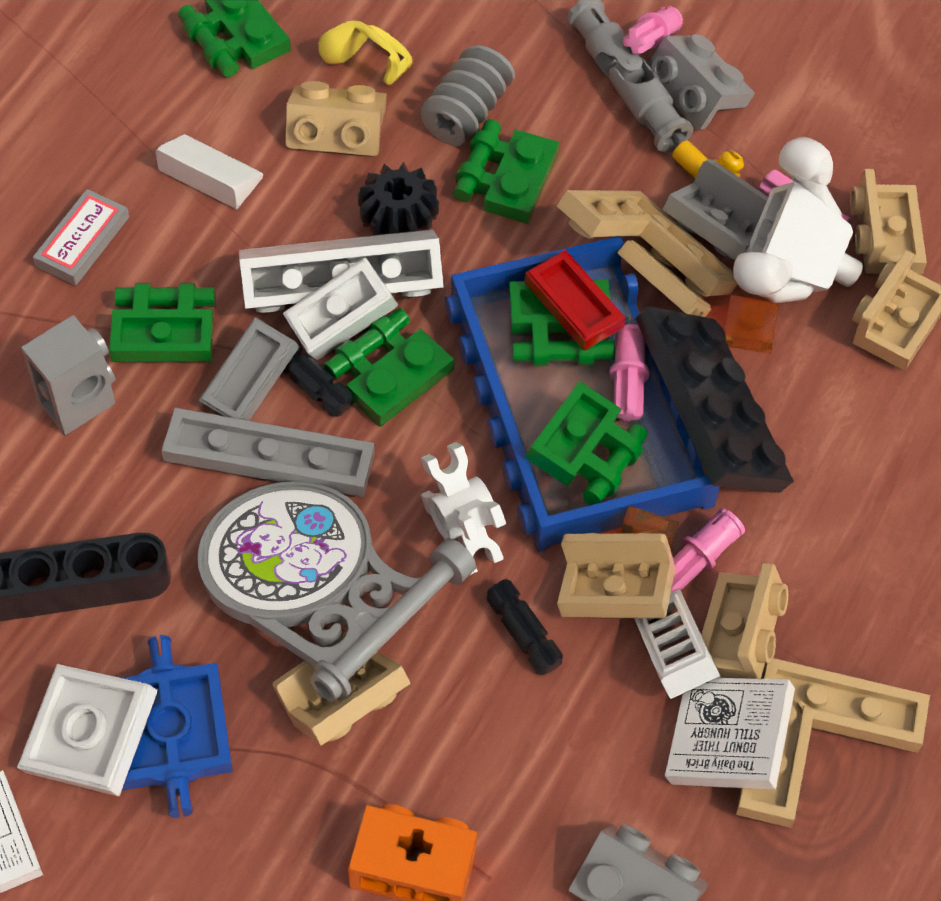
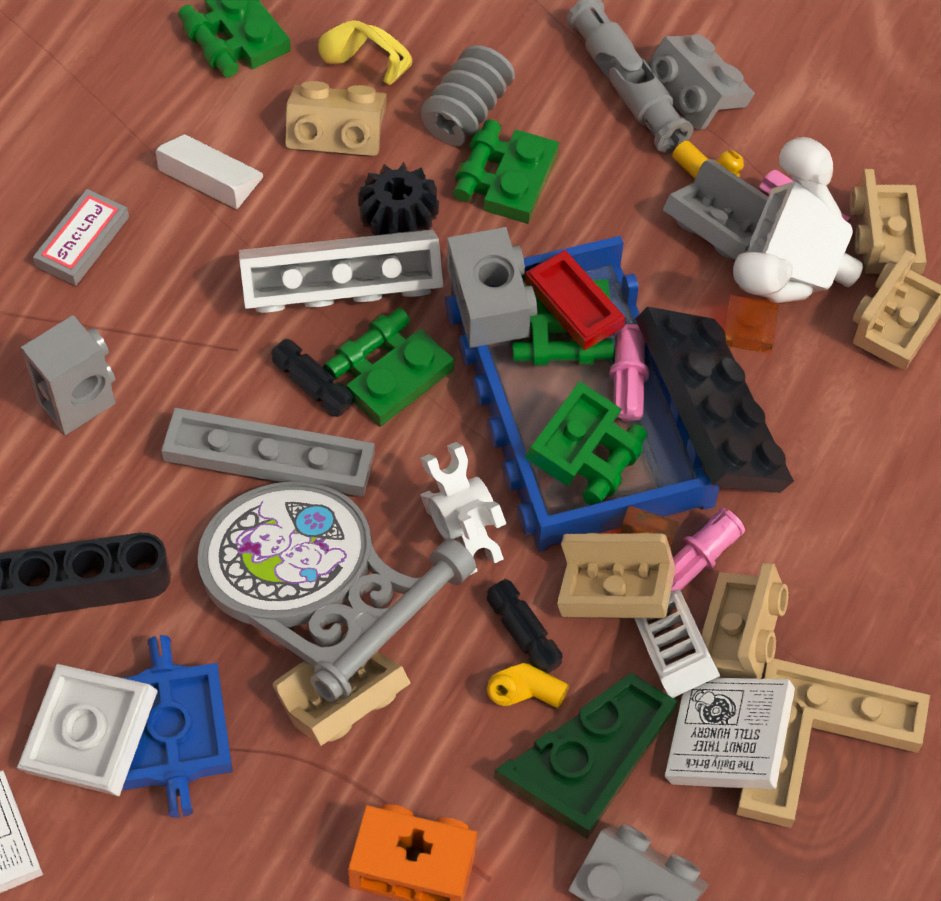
(162, 334): green plate -> none
(249, 371): light grey tile -> none
(340, 309): white slope -> none
(490, 312): none -> light grey brick
(525, 682): none -> yellow arm
(592, 755): none -> dark green wing
(634, 214): tan plate -> none
(652, 28): bright pink axle -> none
(664, 279): tan tile -> none

